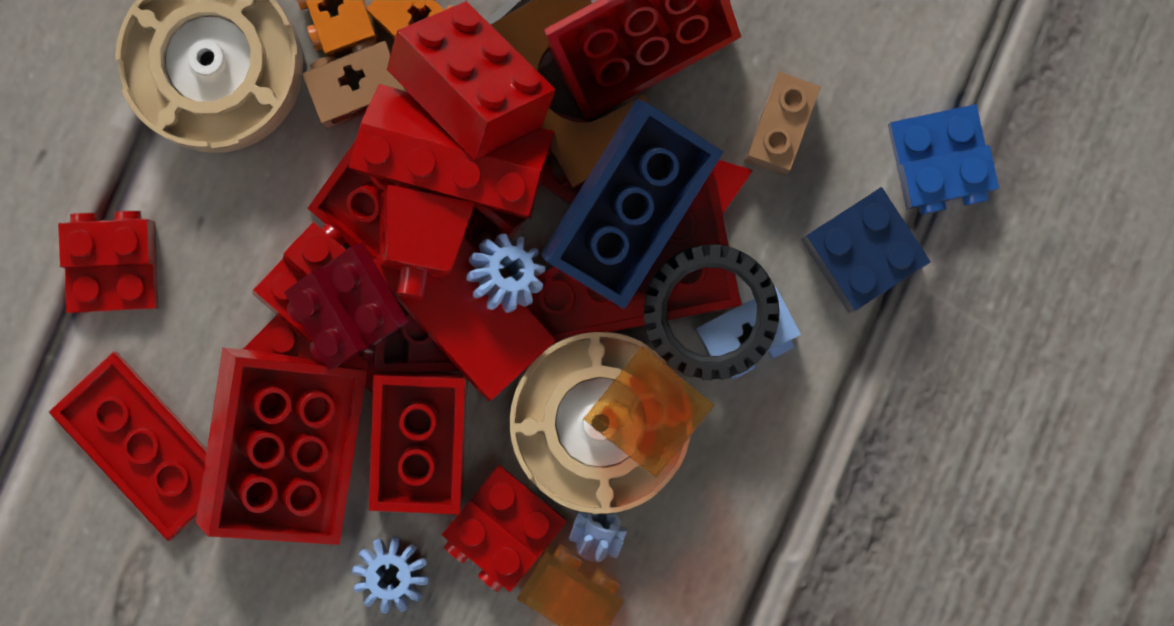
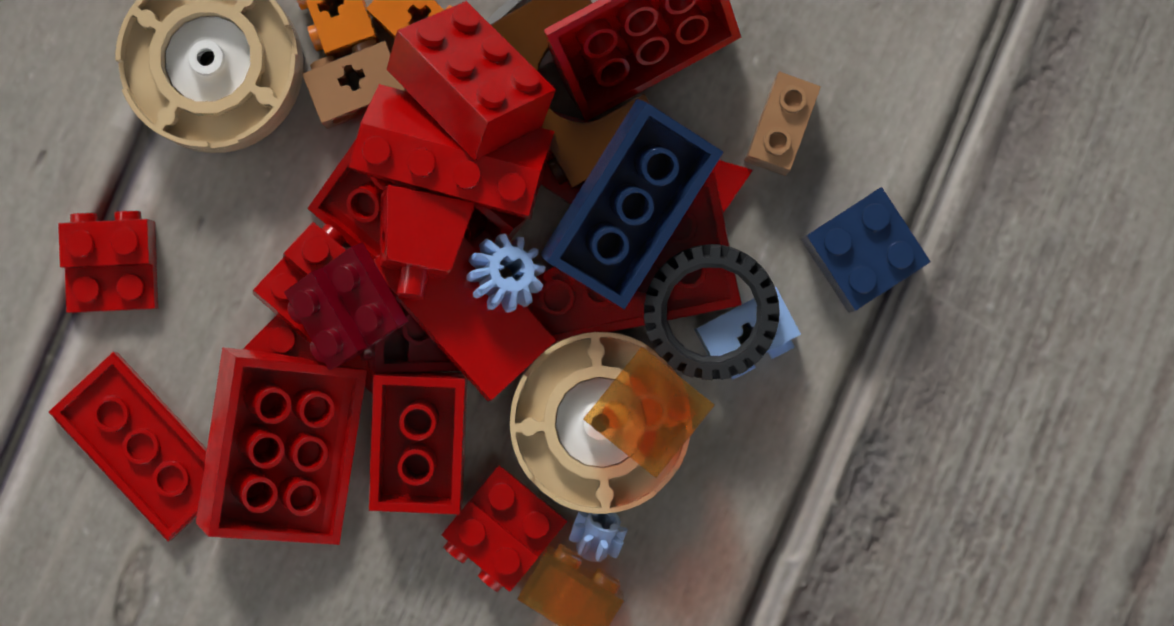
(375, 575): light blue gear -> none
(943, 159): blue plate -> none

